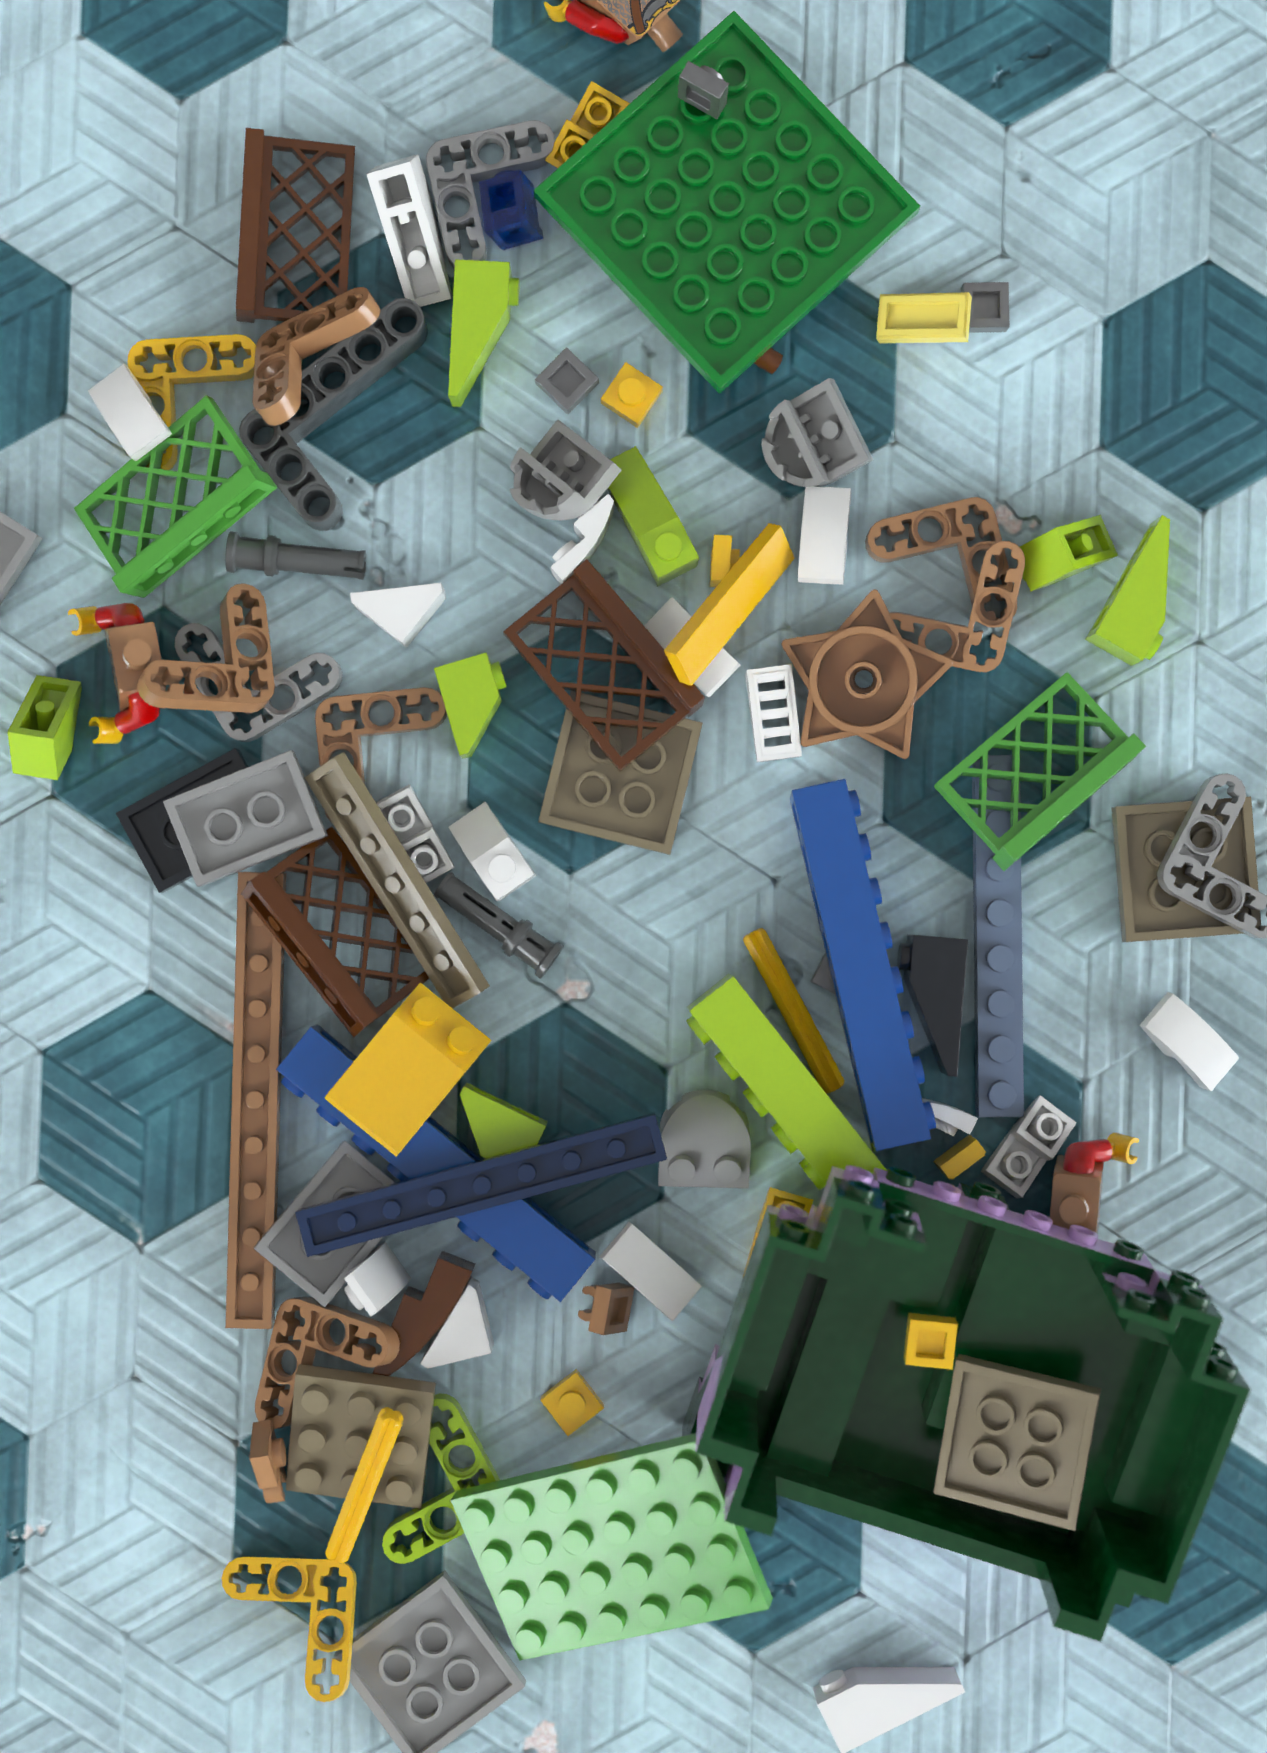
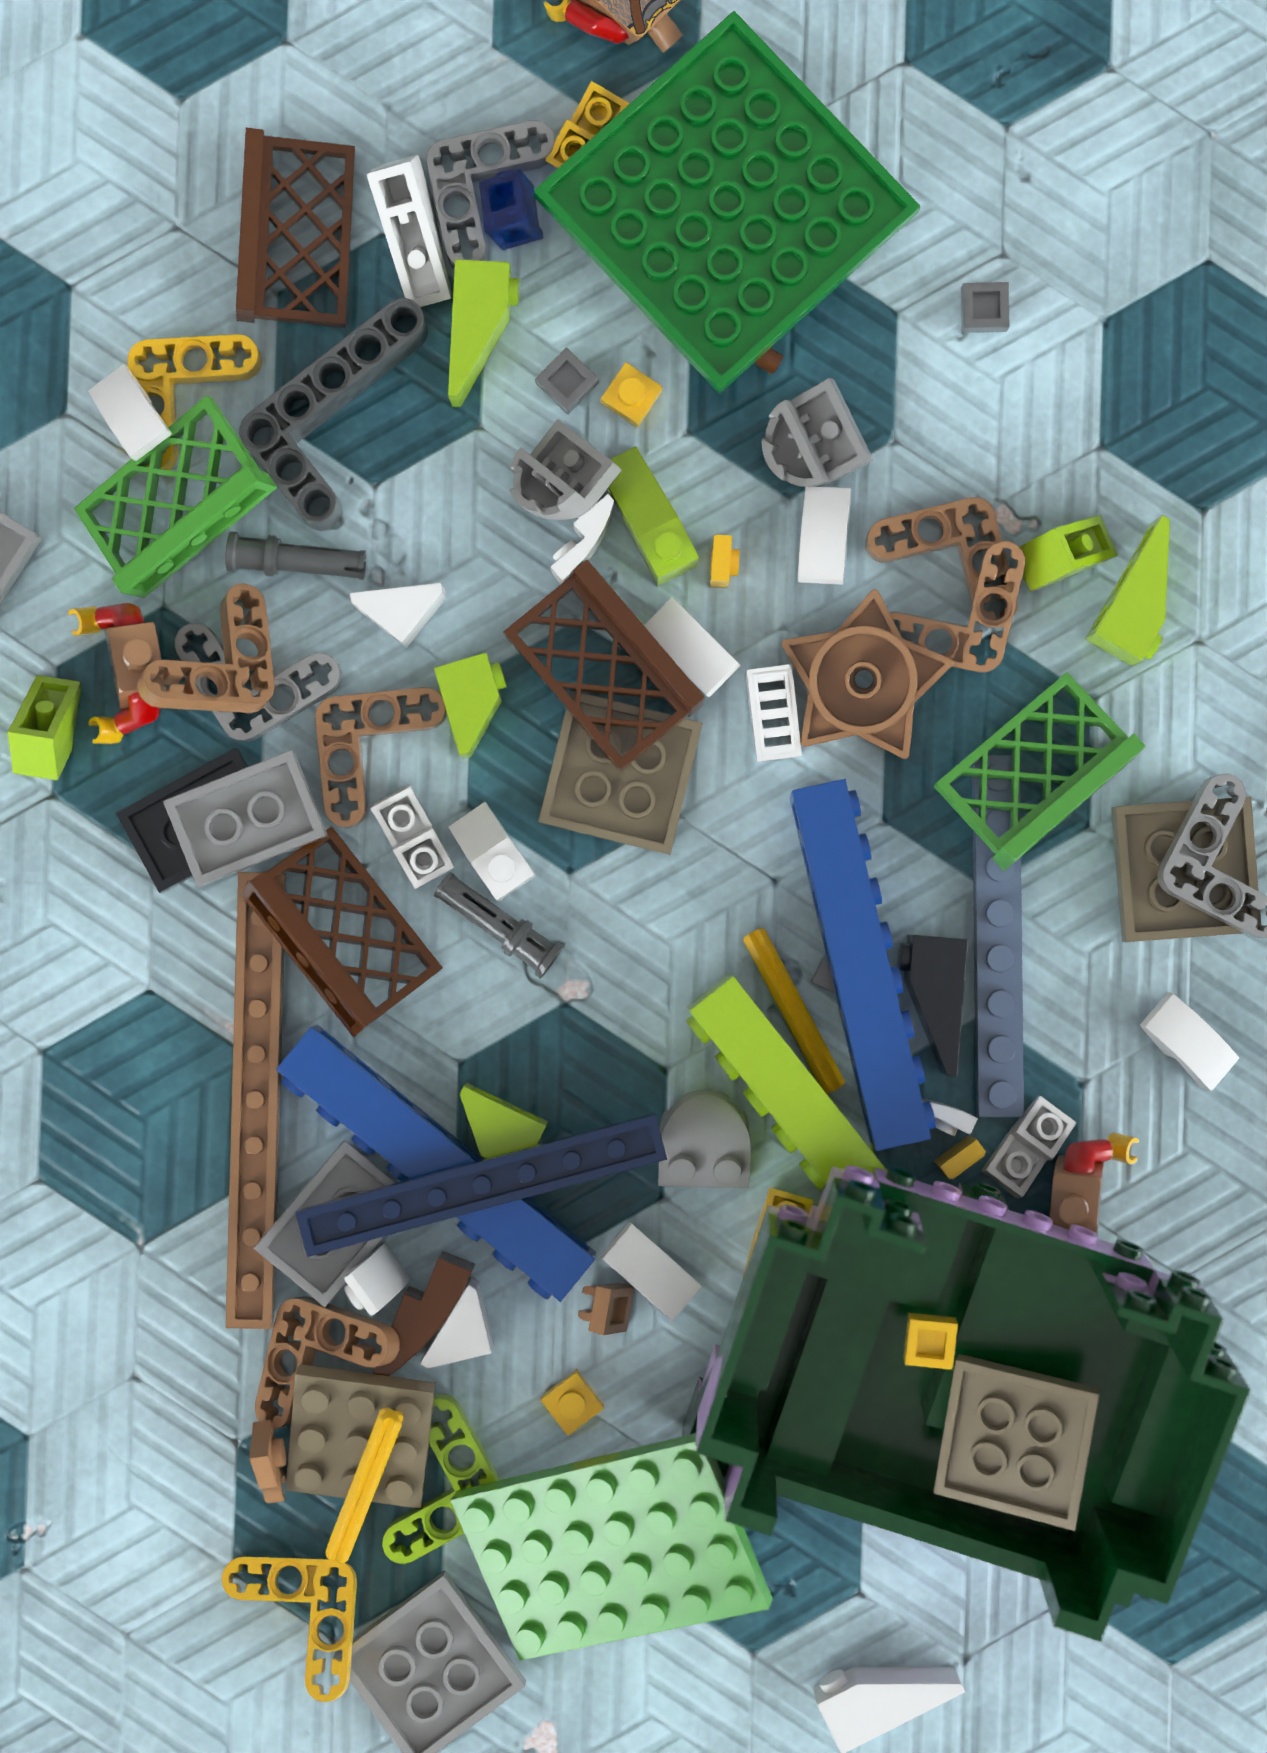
(285, 345): medium nougat beam -> none
(396, 881): dark tan plate -> none
(407, 1069): yellow slope -> none
(703, 89): flat silver plate -> none
(729, 604): yellow tile -> none
(924, 317): light yellow tile -> none

